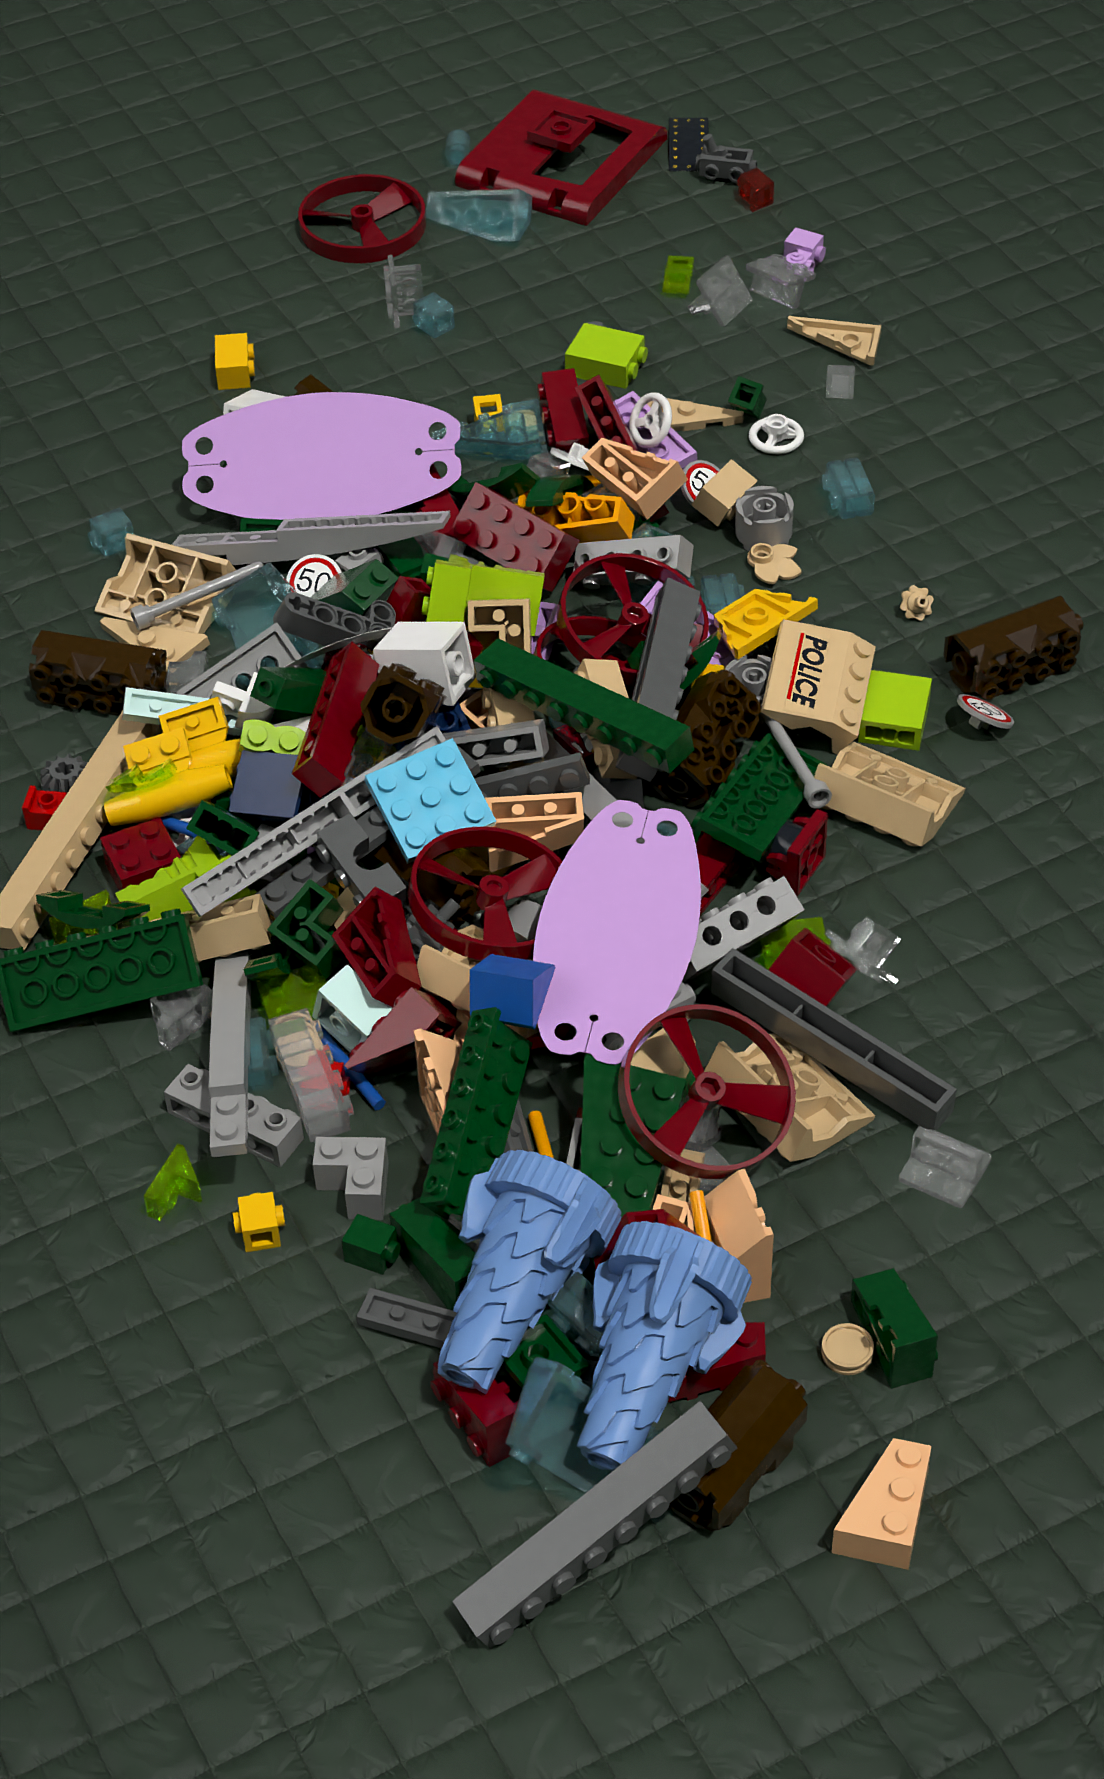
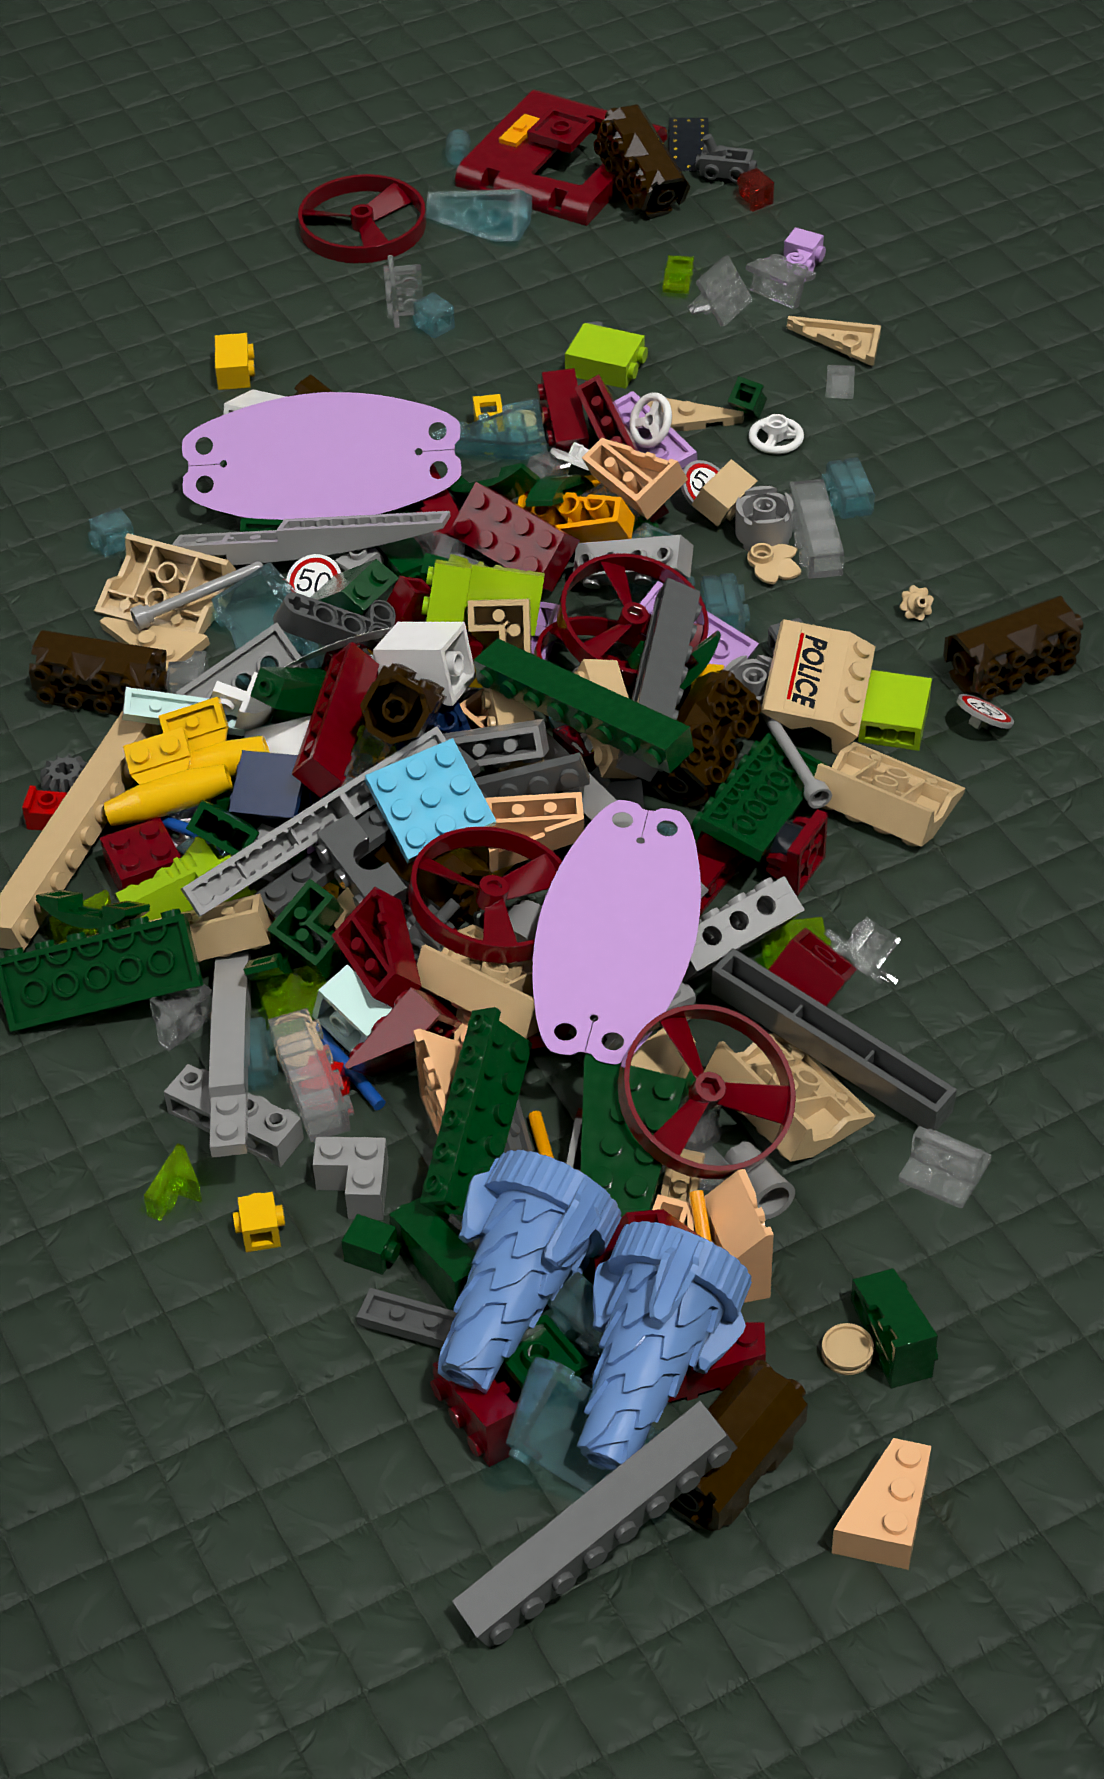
(134, 779): clear neon green slope -> none
(264, 737): lime brick -> none
(512, 986): blue slope -> none
(518, 131): none -> light orange piece
(646, 169): none -> dark brown brick
(757, 618): yellow wing -> none
(771, 1189): none -> light grey plant
(816, 530): none -> clear brick

